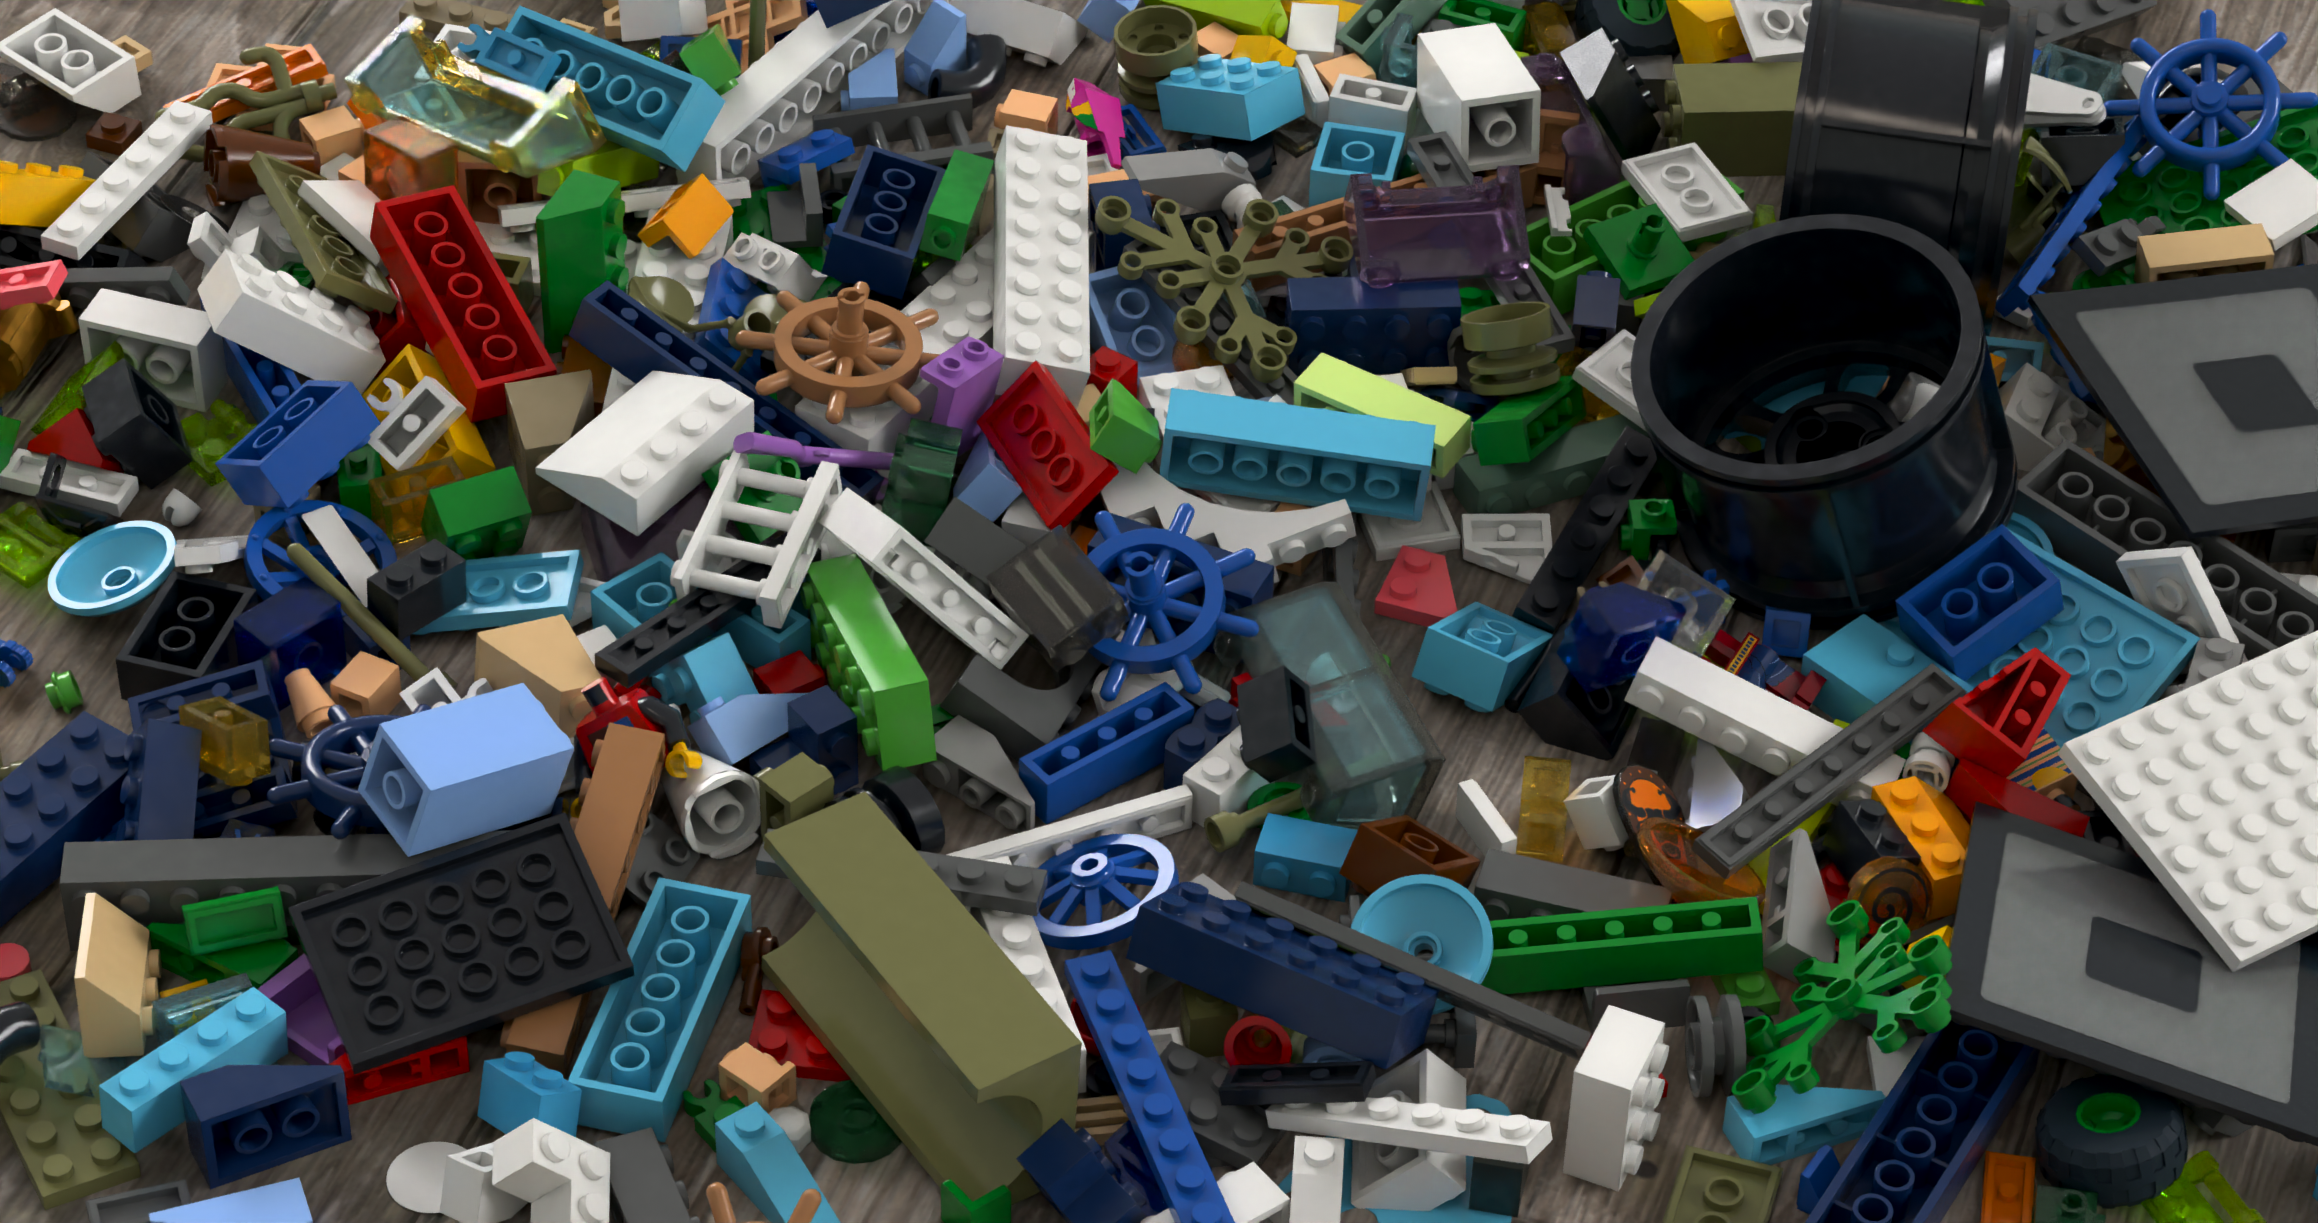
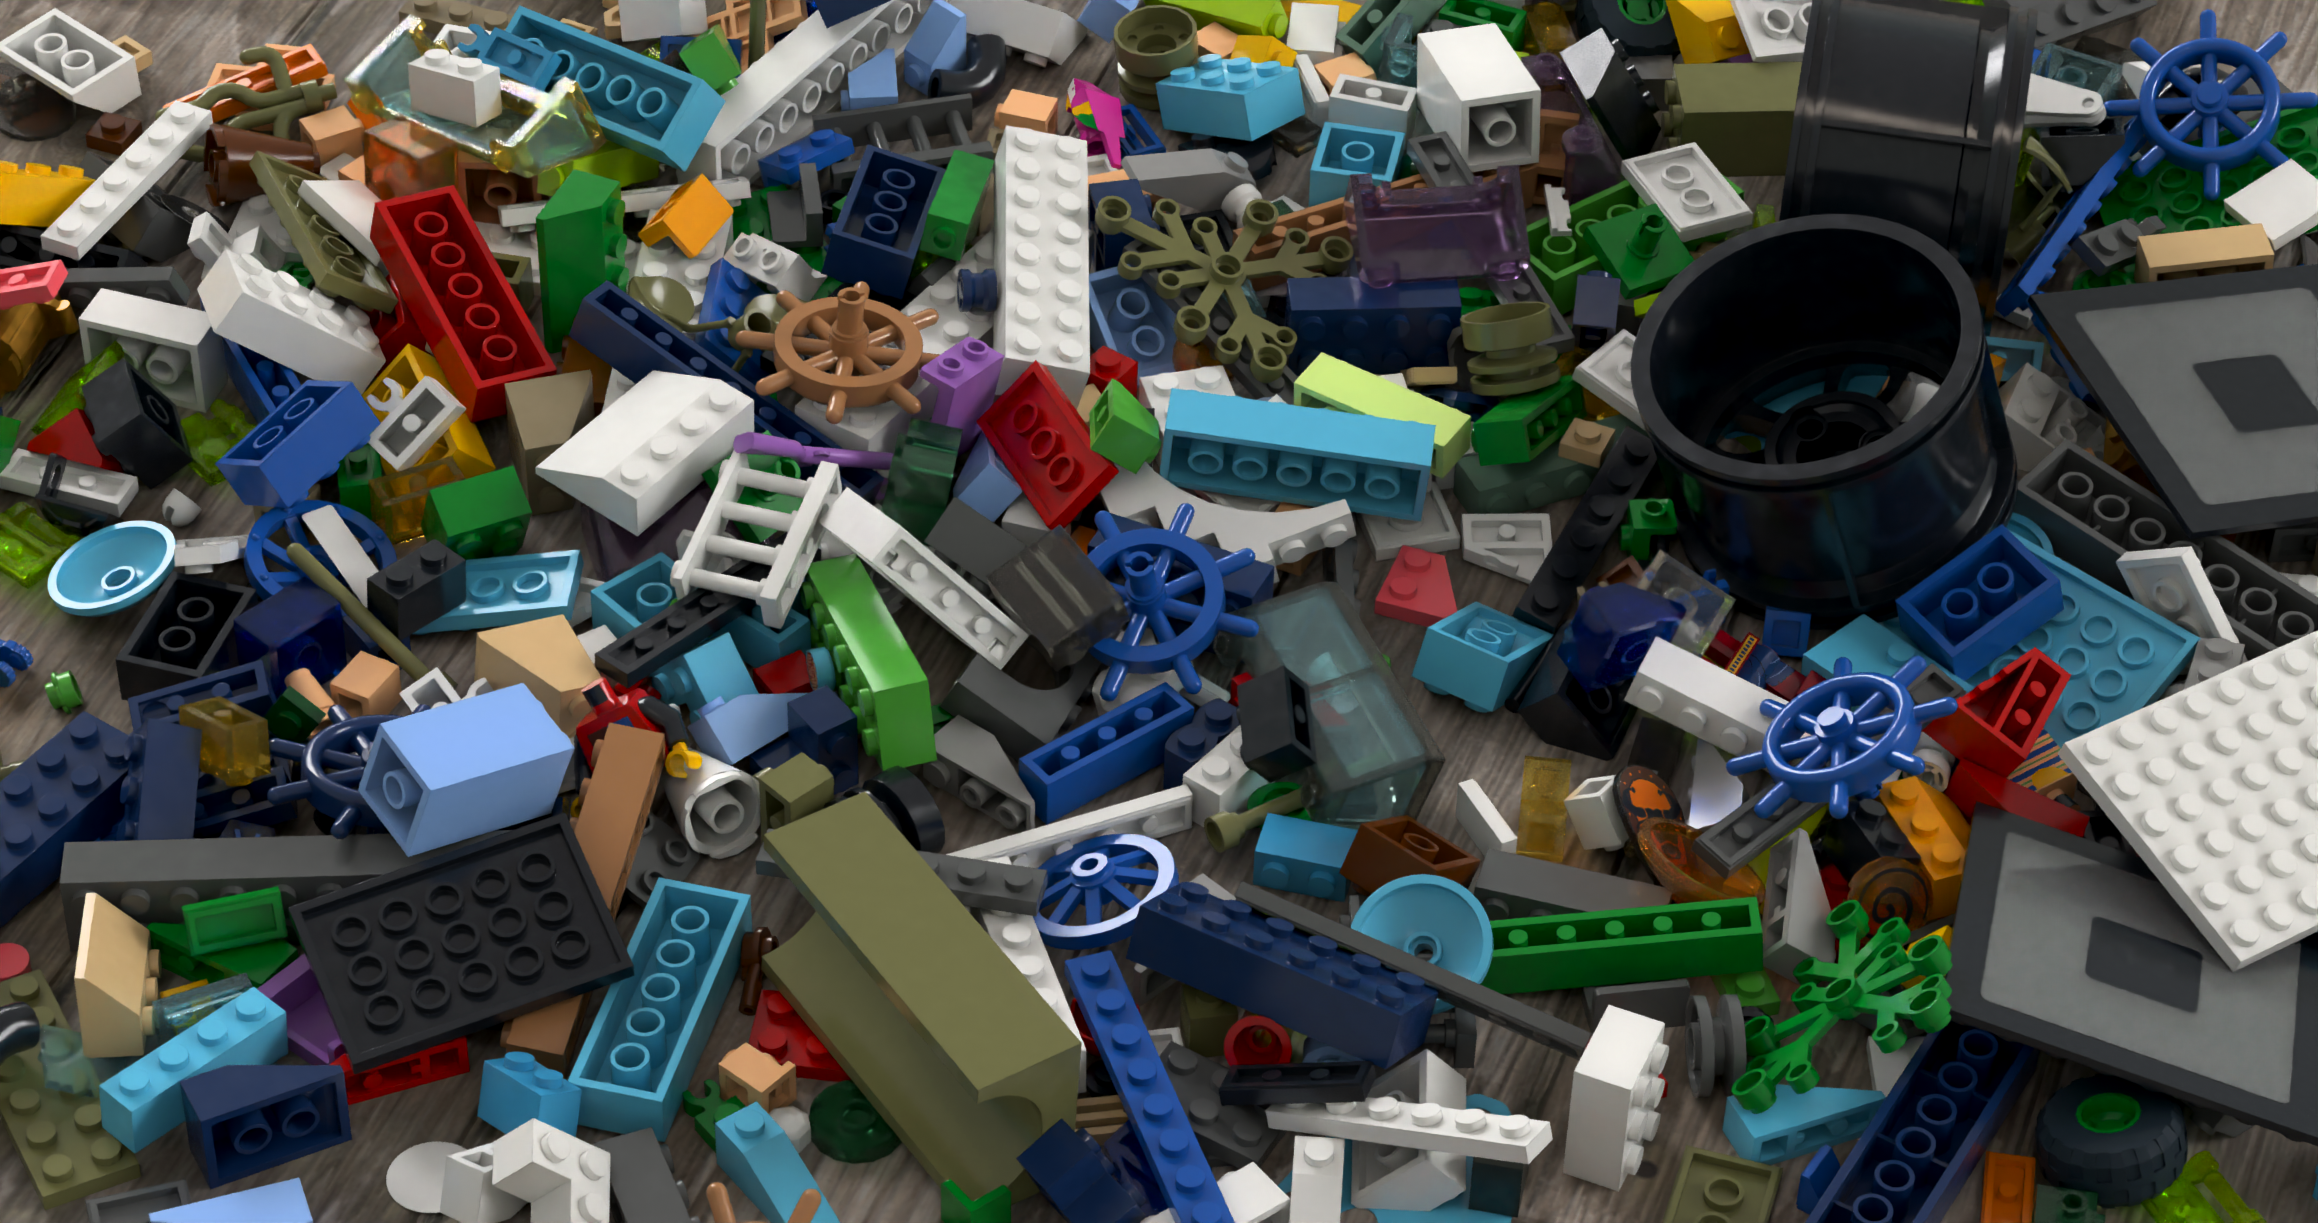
(293, 716): none -> dark green plate
(455, 88): none -> white brick
(820, 668): none -> medium azure tile
(977, 290): none -> dark blue wheel
(1586, 442): none -> tan plate
(1842, 738): none -> blue piece

